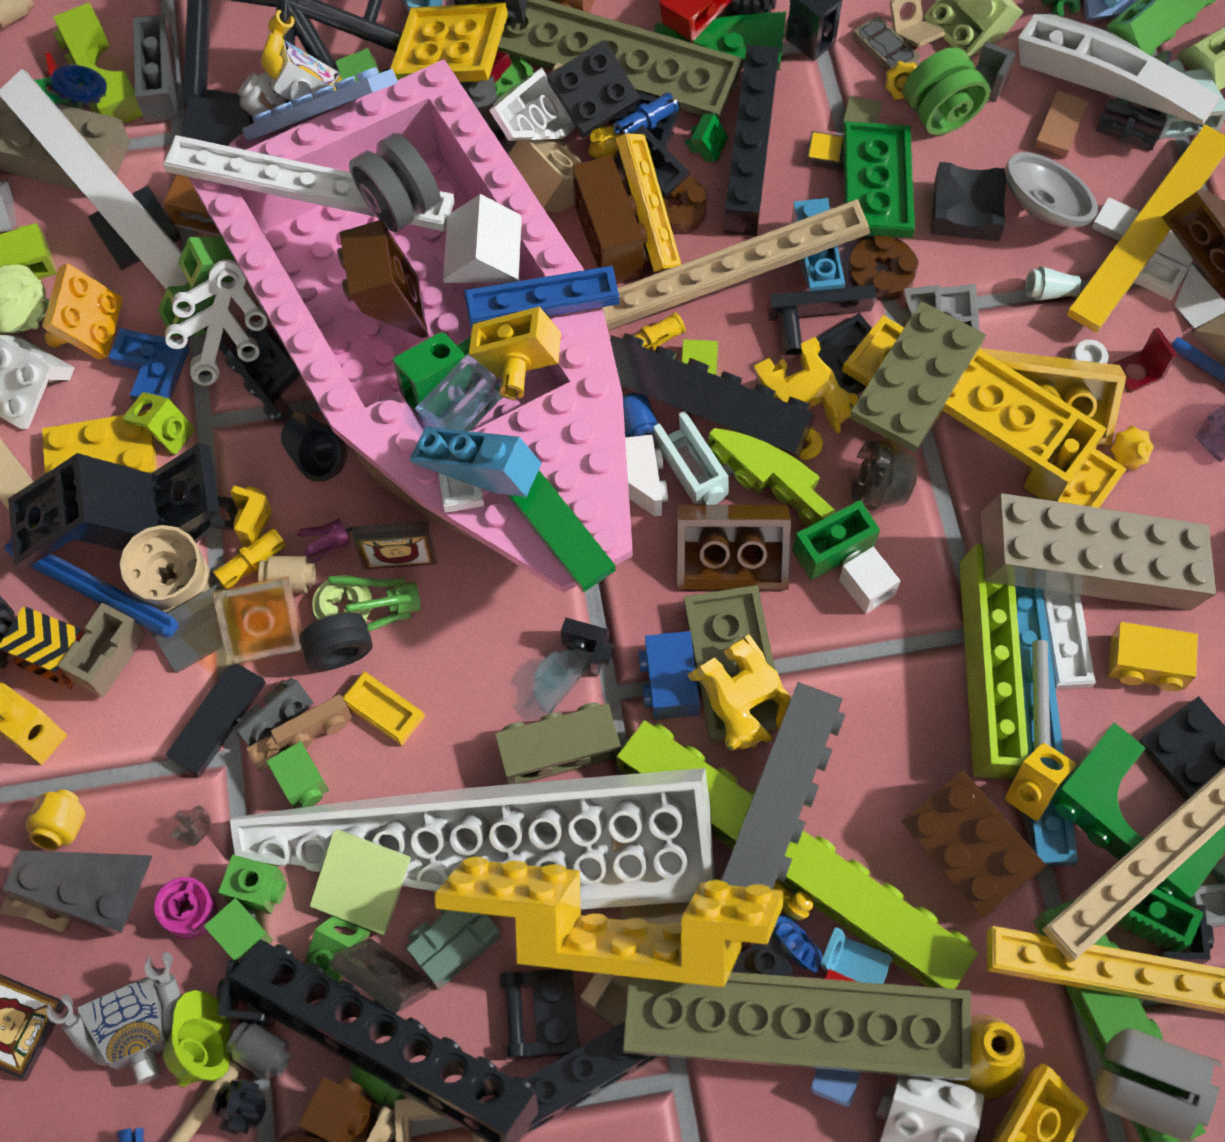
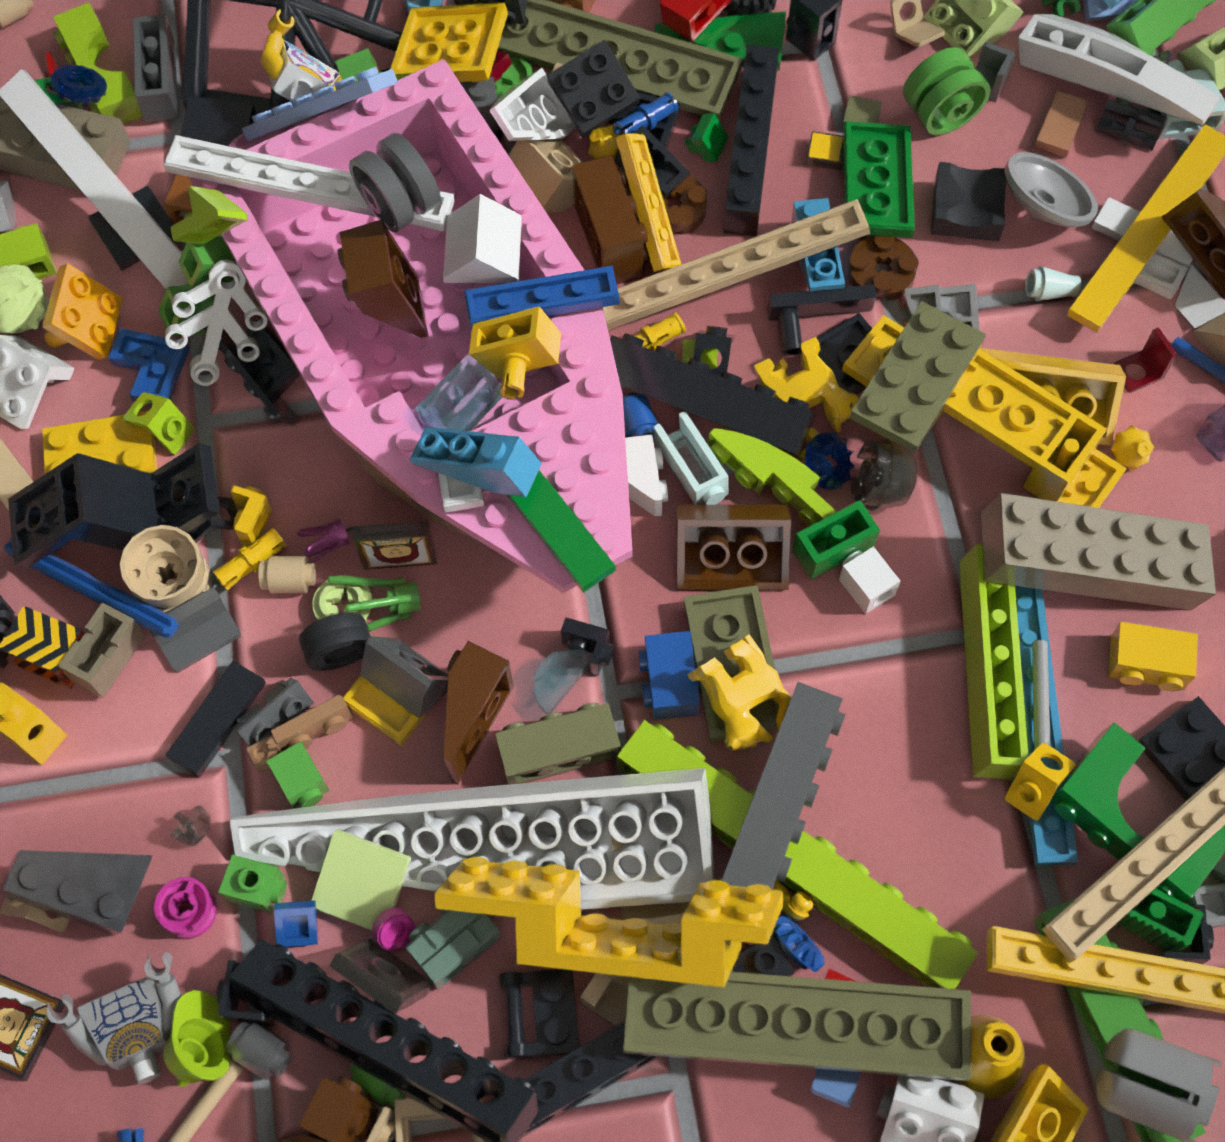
(55, 820): yellow head -> none
(210, 217): none -> lime slope
(236, 930): bright green panel -> none
(239, 1106): black gear -> none
(257, 620): clear yellow slope -> none
(258, 94): white head -> none
(296, 923): none -> blue plate
(313, 447): black piece -> none
(328, 942): bright green bracket -> none
(393, 929): none -> dark pink tile
(403, 674): none -> dark grey slope
(427, 365): green torso -> none
(475, 695): none -> reddish brown slope
(716, 338): none -> black bracket
(829, 444): none -> clear blue gear
(855, 959): medium azure bracket -> none
(884, 44): tile -> none
(896, 78): yellow piece -> none
(974, 844): reddish brown brick -> none
(1068, 641): white tile -> none
(1090, 351): white tile -> none

